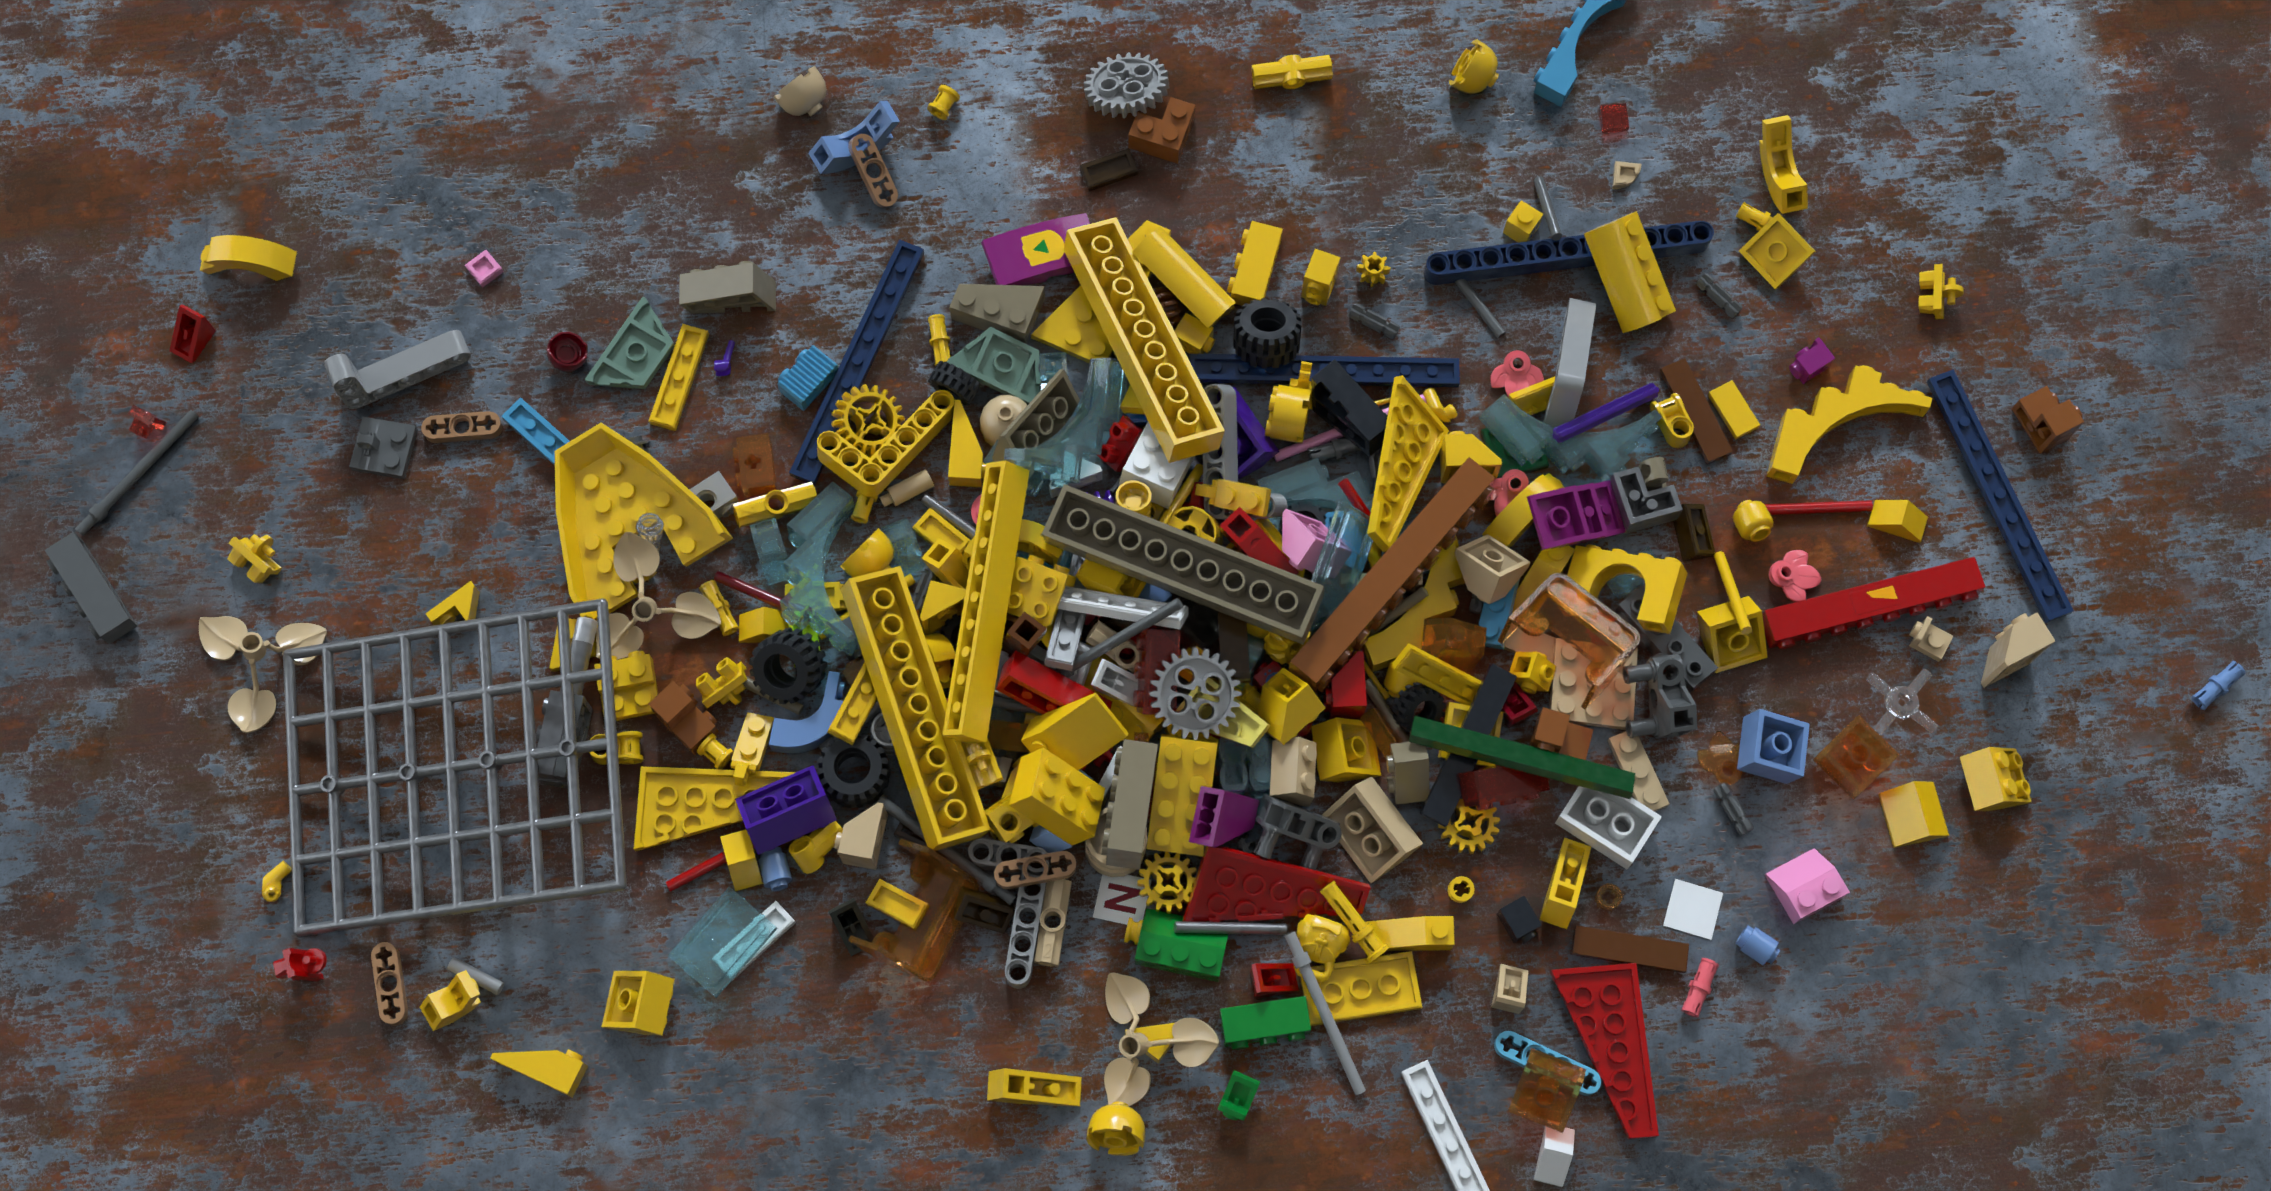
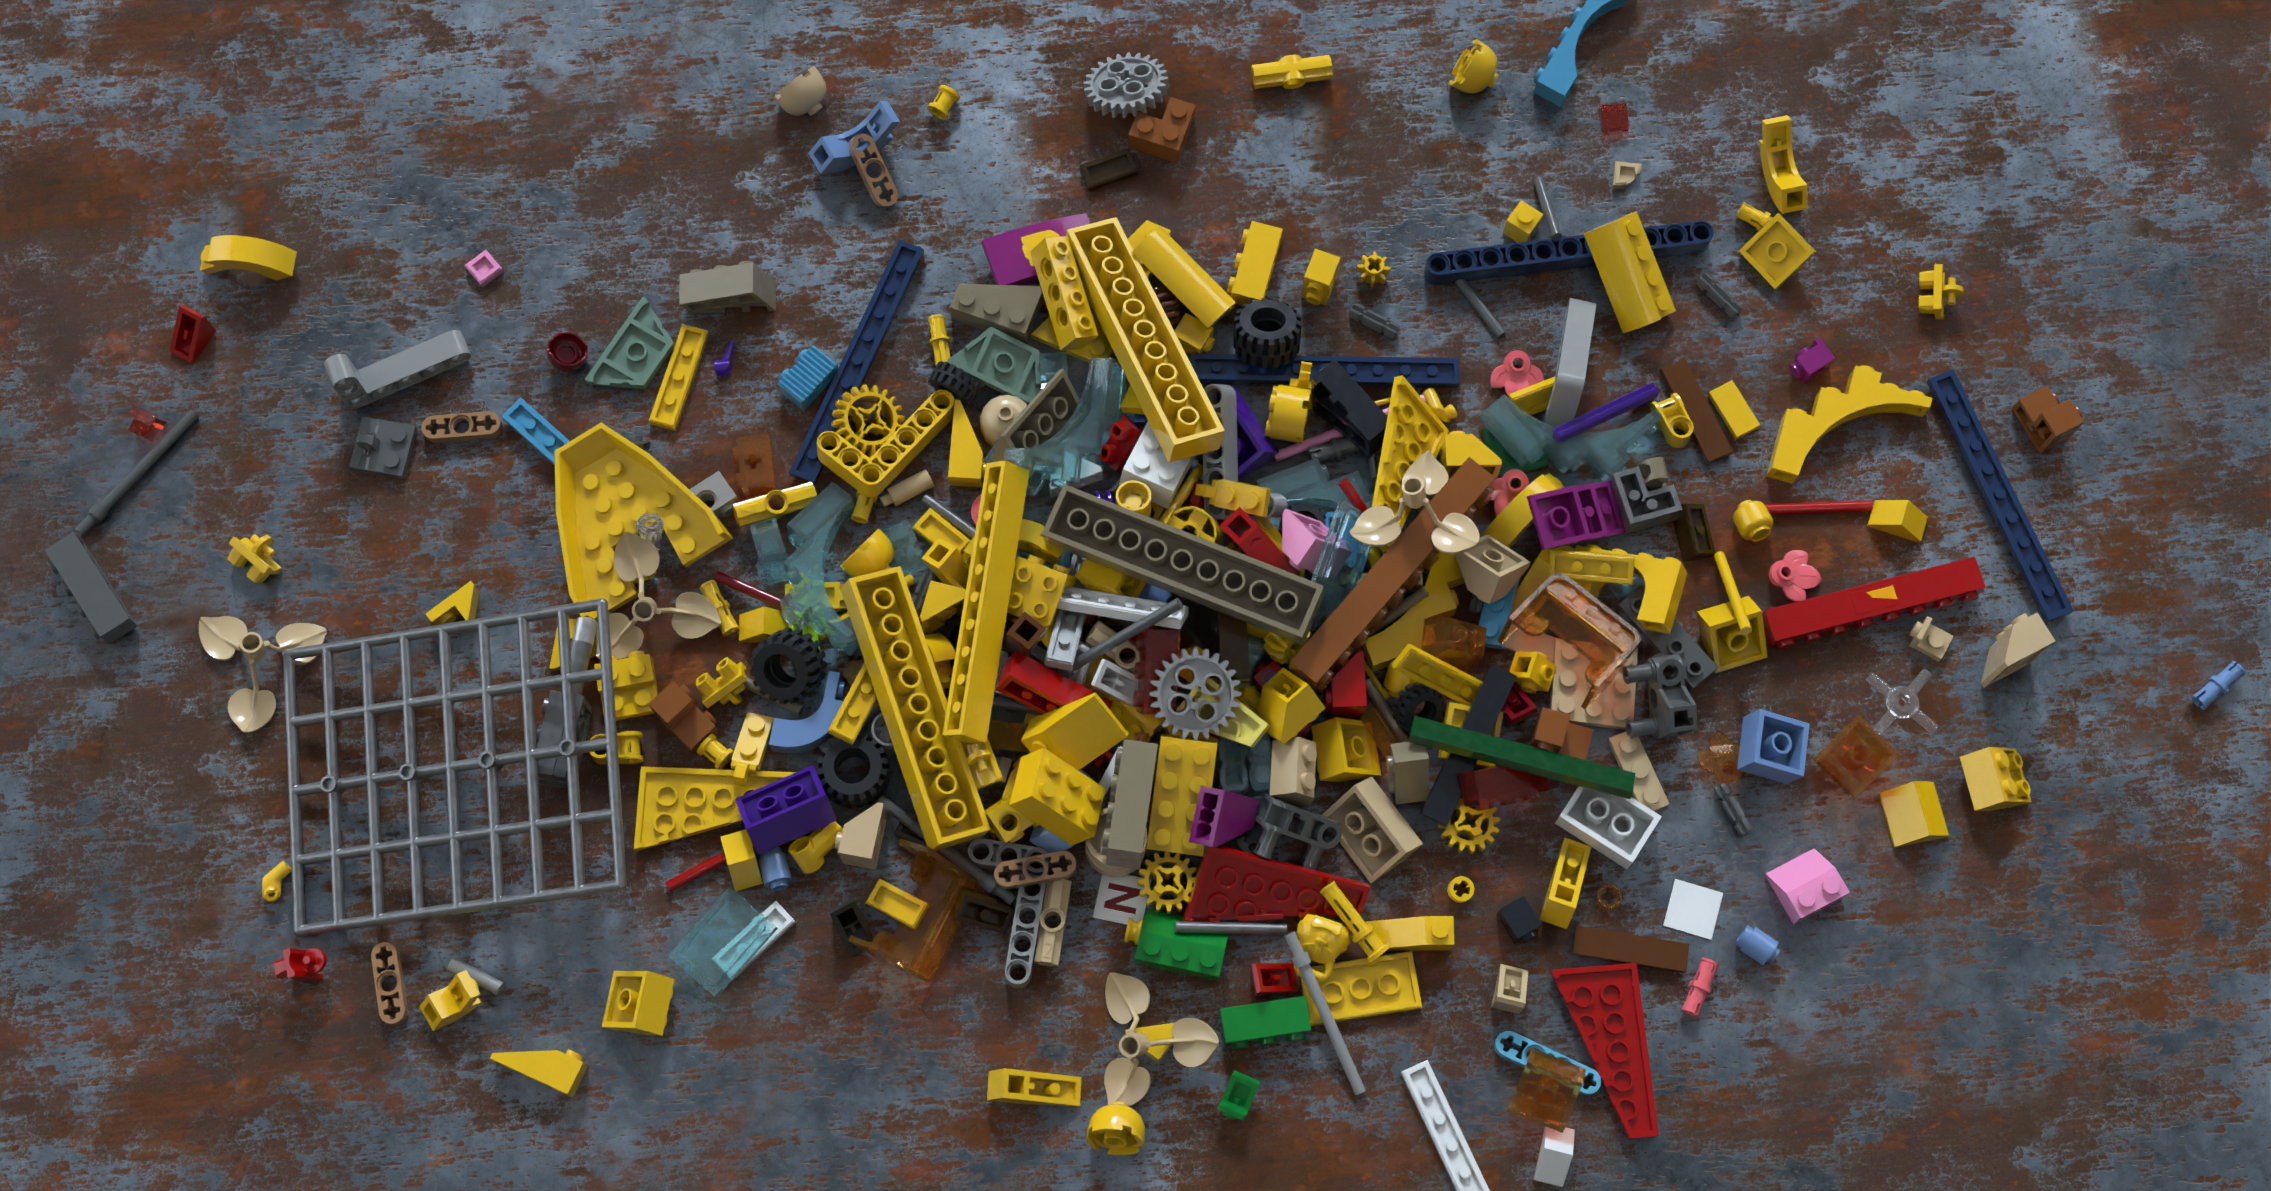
(1064, 293): none -> yellow brick
(1424, 477): none -> tan plant
(1592, 566): none -> yellow tile

